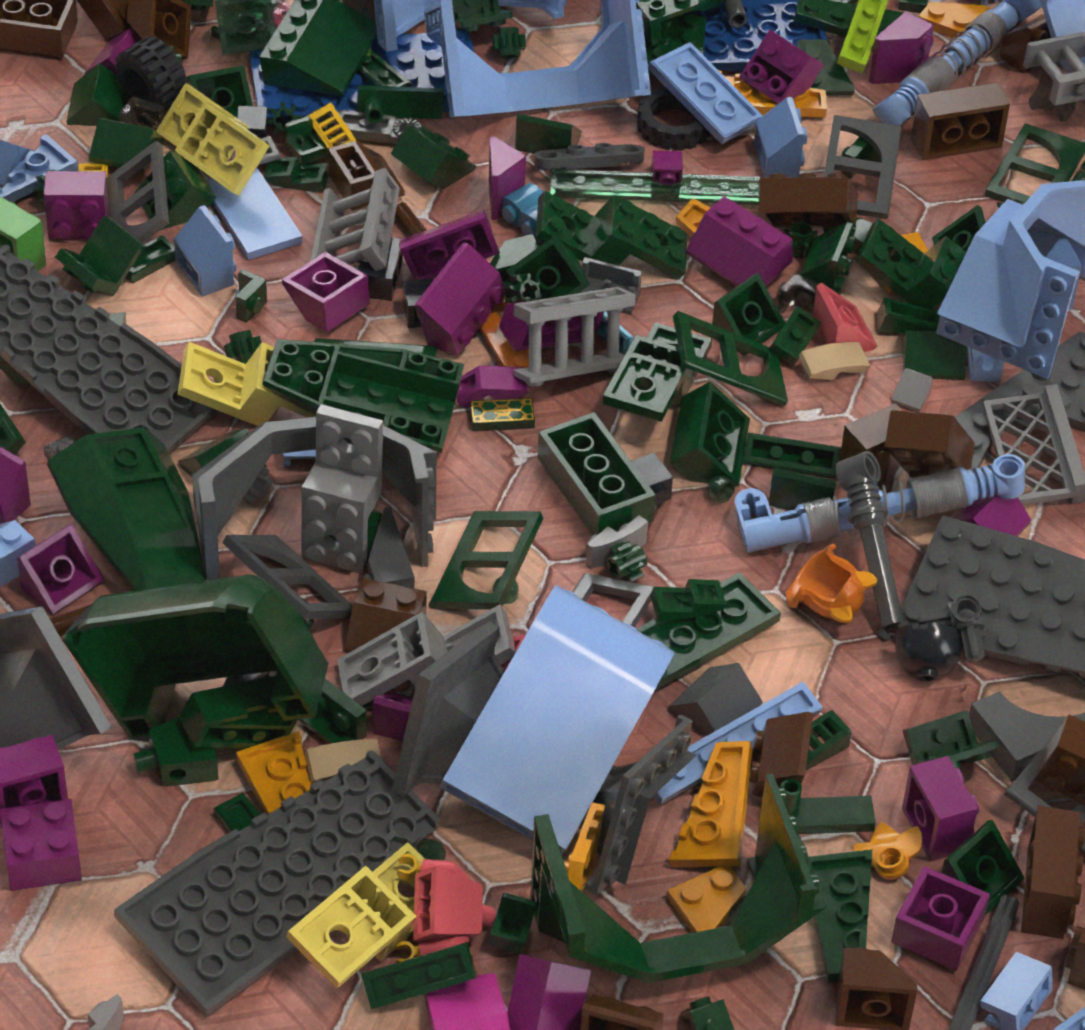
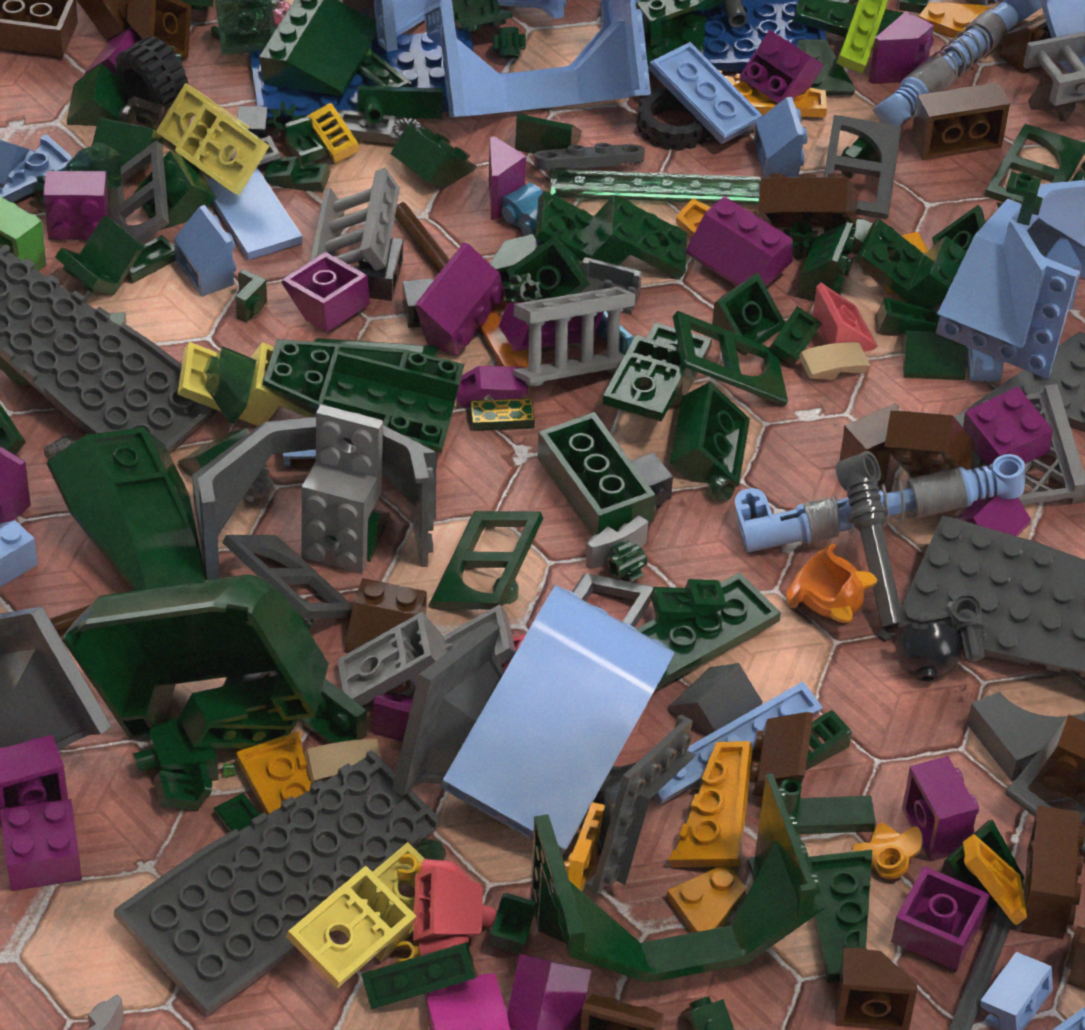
(58, 570): magenta slope -> none
(99, 158): none -> clear green slope
(183, 790): none -> dark green bracket
(225, 87): dark green slope -> none
(228, 770): none -> bright green piece
(230, 381): none -> clear green slope
(242, 346): dark green gear -> none
(354, 167): reddish brown slope -> none
(388, 556): dark grey slope -> none
(432, 249): magenta slope -> none
(667, 167): magenta slope -> none
(791, 455): dark green slope -> none
(796, 488): dark green slope -> none
(797, 292): clear smoke bracket -> none
(912, 390): light grey slope -> none
(949, 737): dark green bracket -> none
(997, 877): none -> light orange wing
(1008, 427): none -> magenta brick
(1026, 186): none -> dark green bracket

